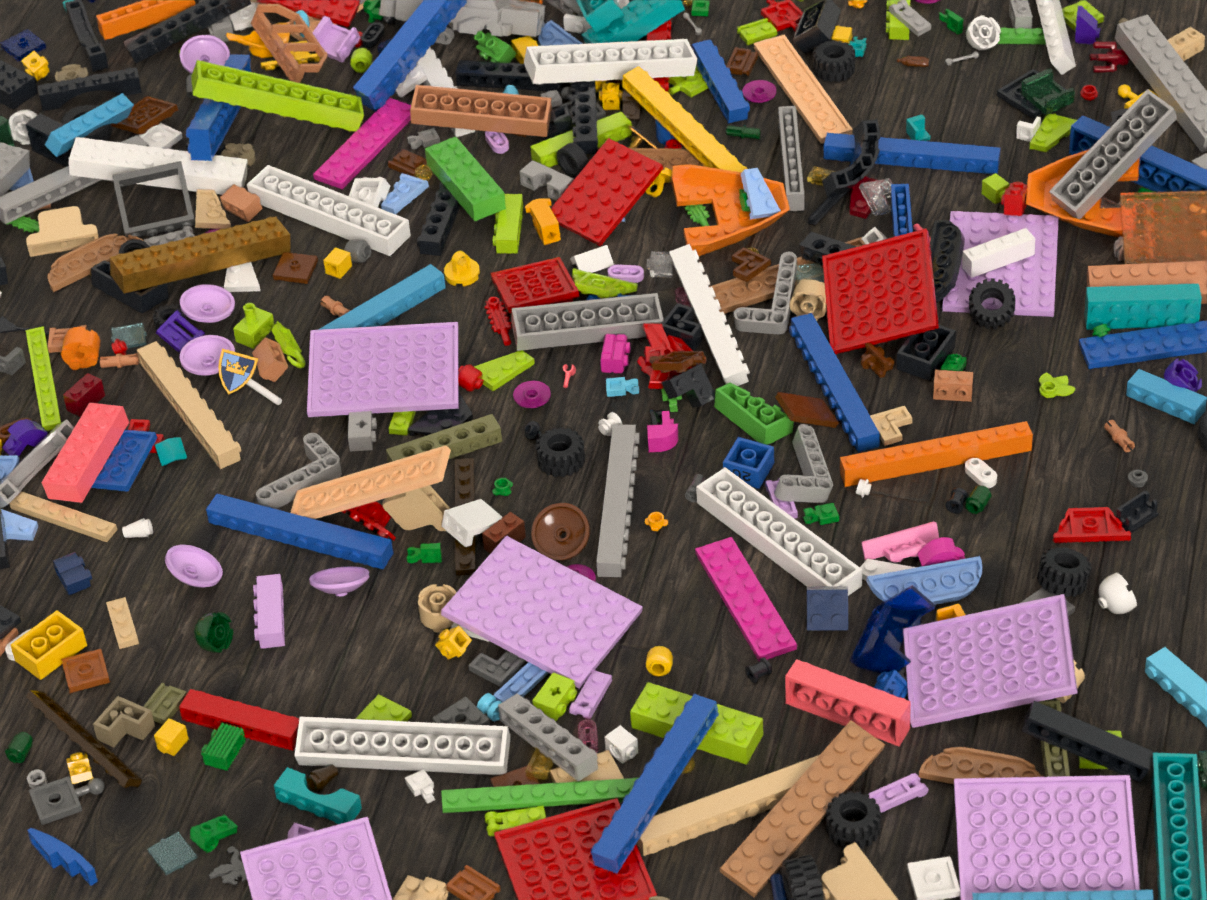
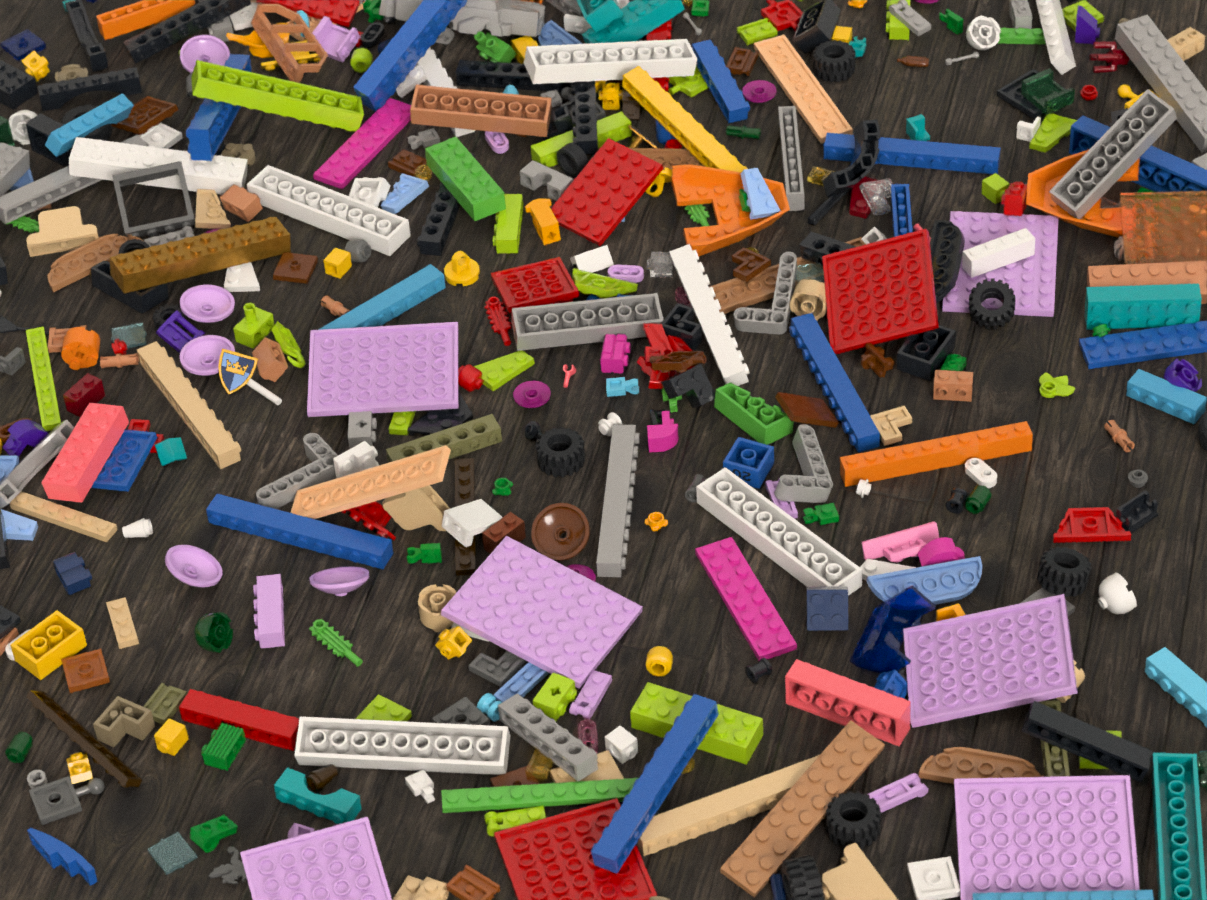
(334, 641): none -> bright green piece
(355, 460): none -> white plate

